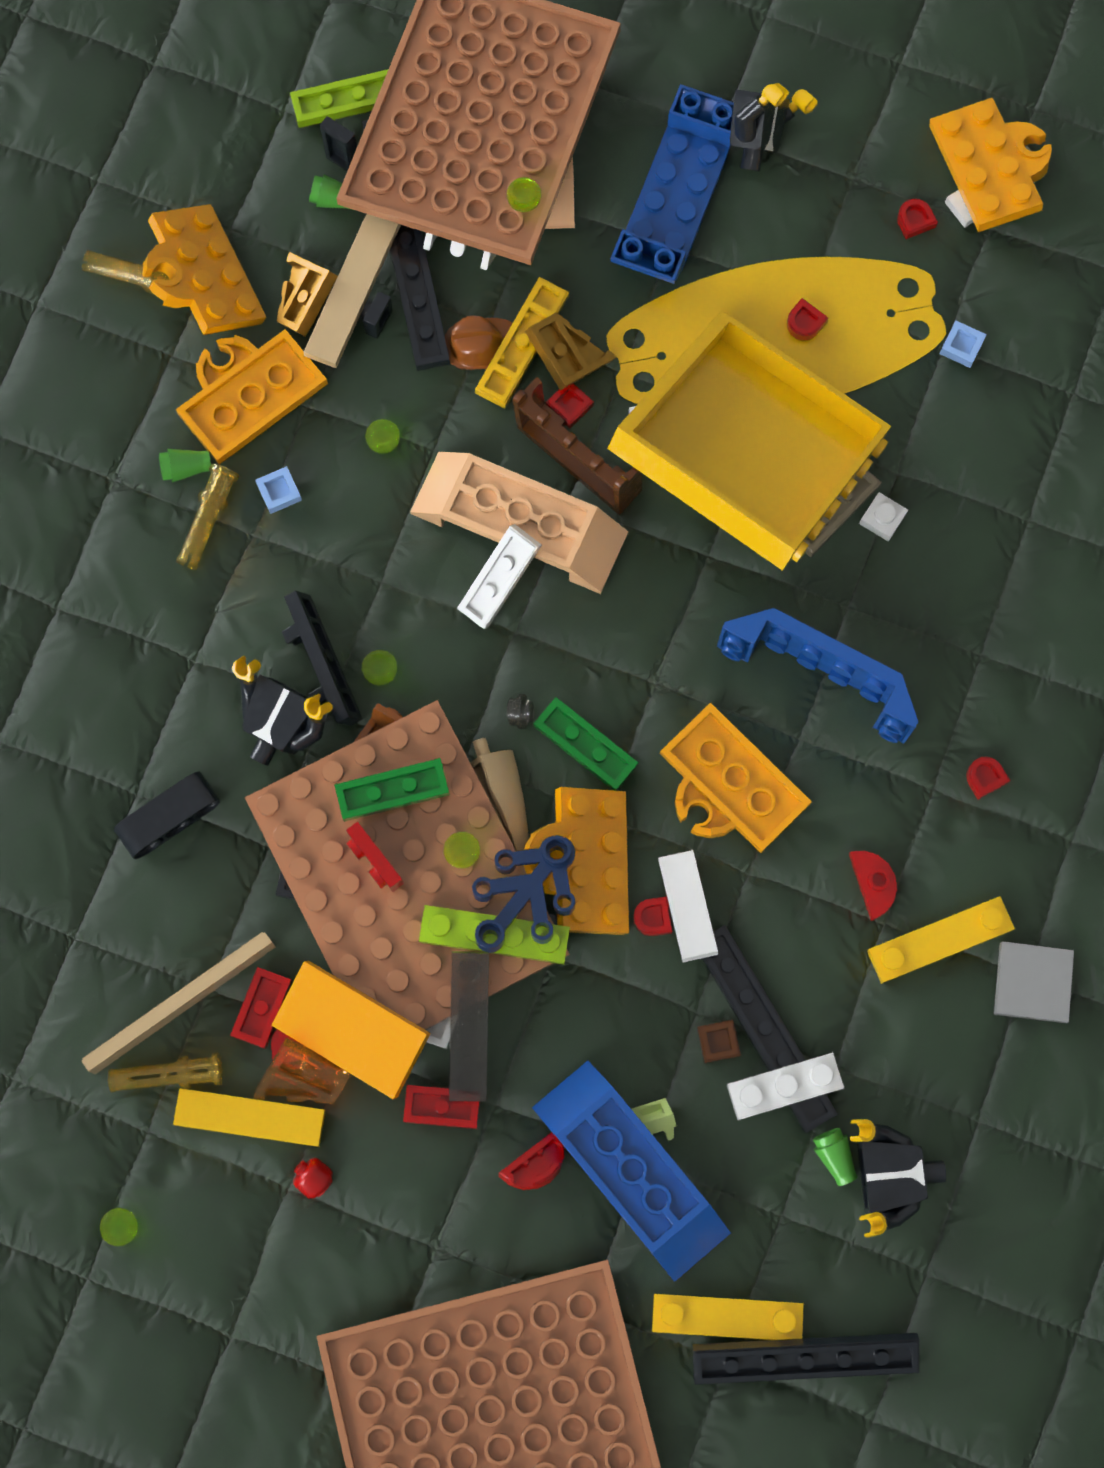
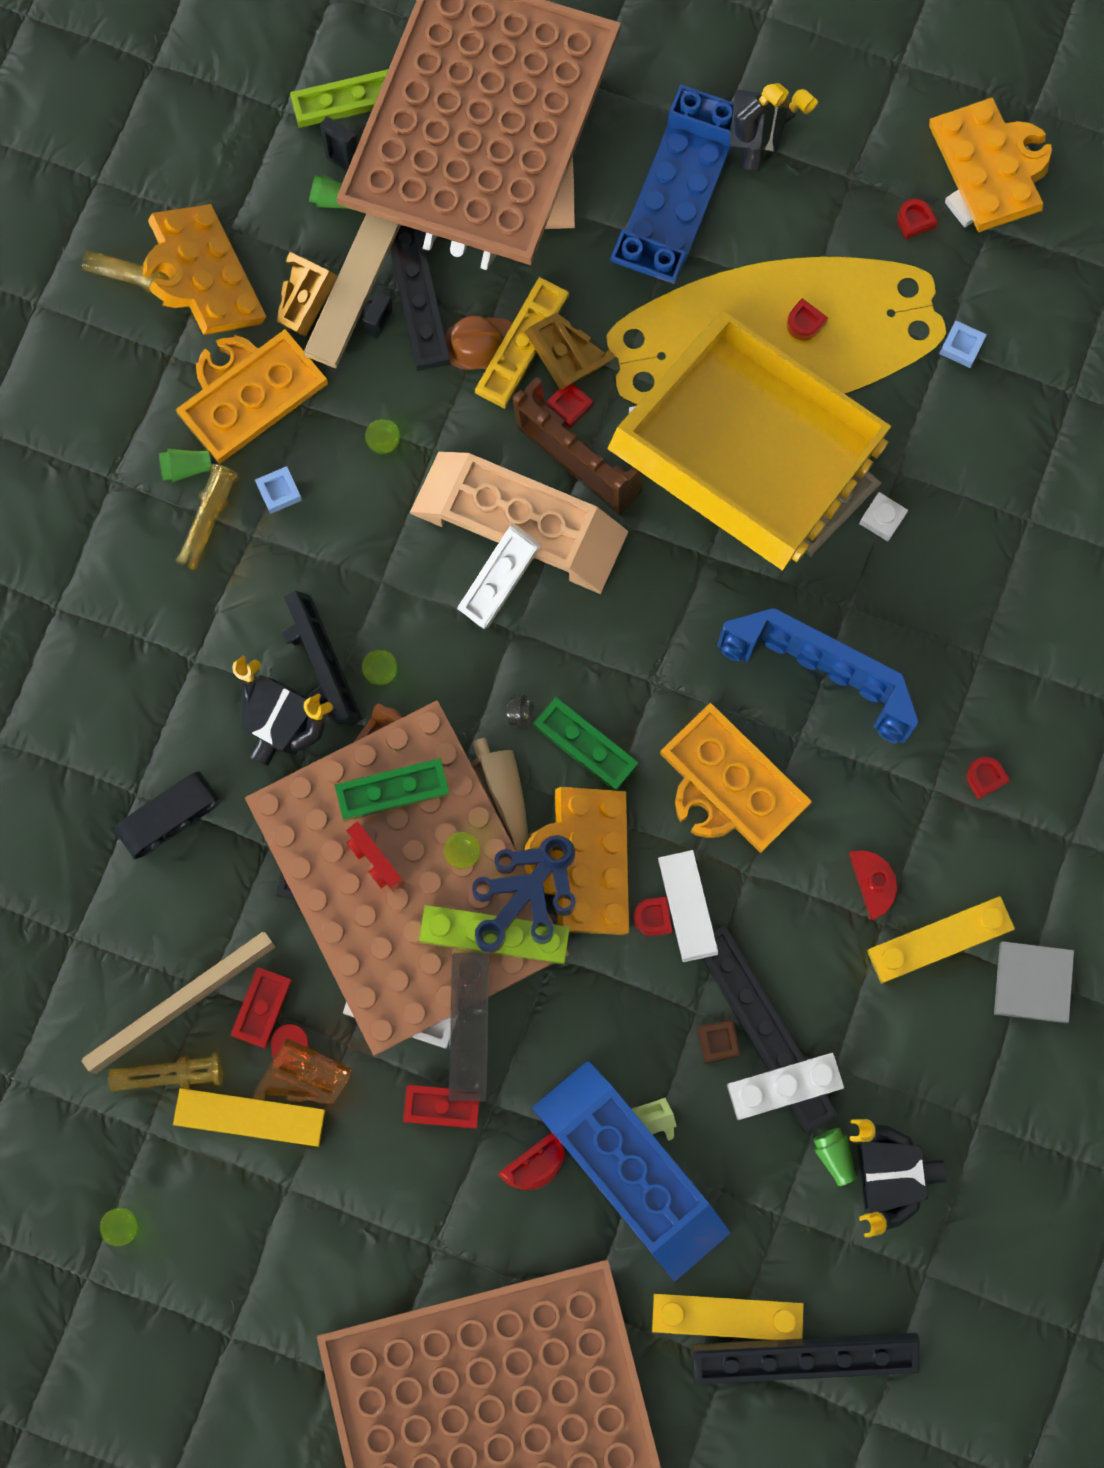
(312, 1177): red piece -> none
(351, 1029): light orange tile -> none
(523, 194): clear neon green plate -> none

